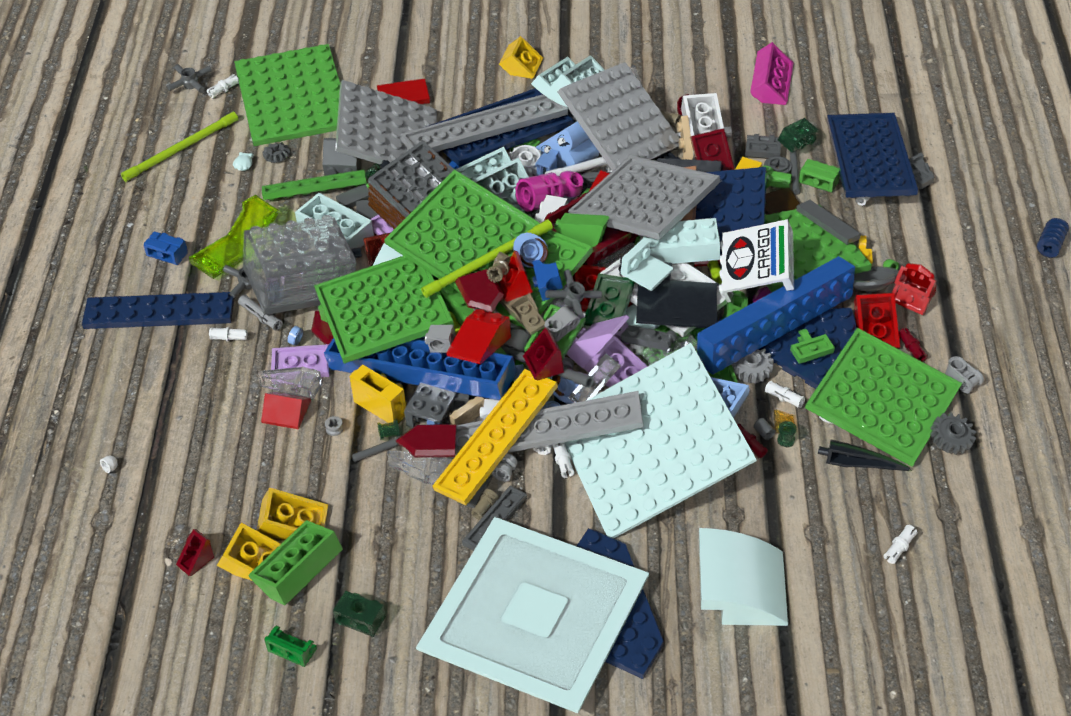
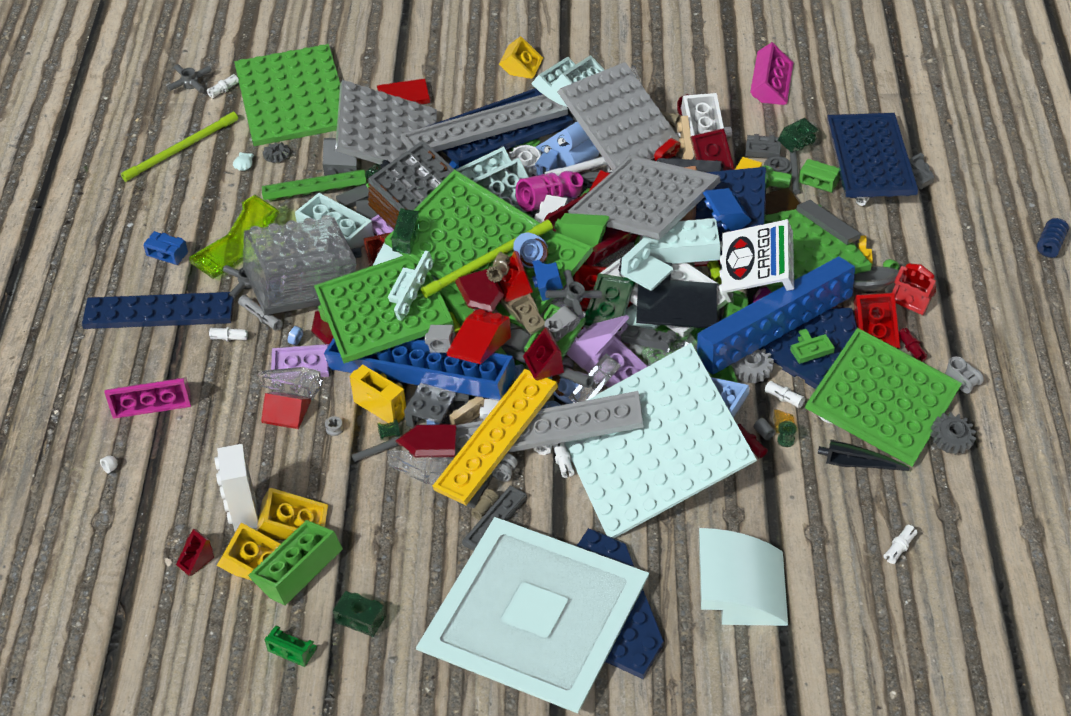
(148, 397): none -> dark pink slope
(236, 486): none -> white brick
(405, 231): none -> clear green brick
(408, 284): none -> light aqua bracket
(667, 150): none -> red beam
(727, 209): none -> blue slope

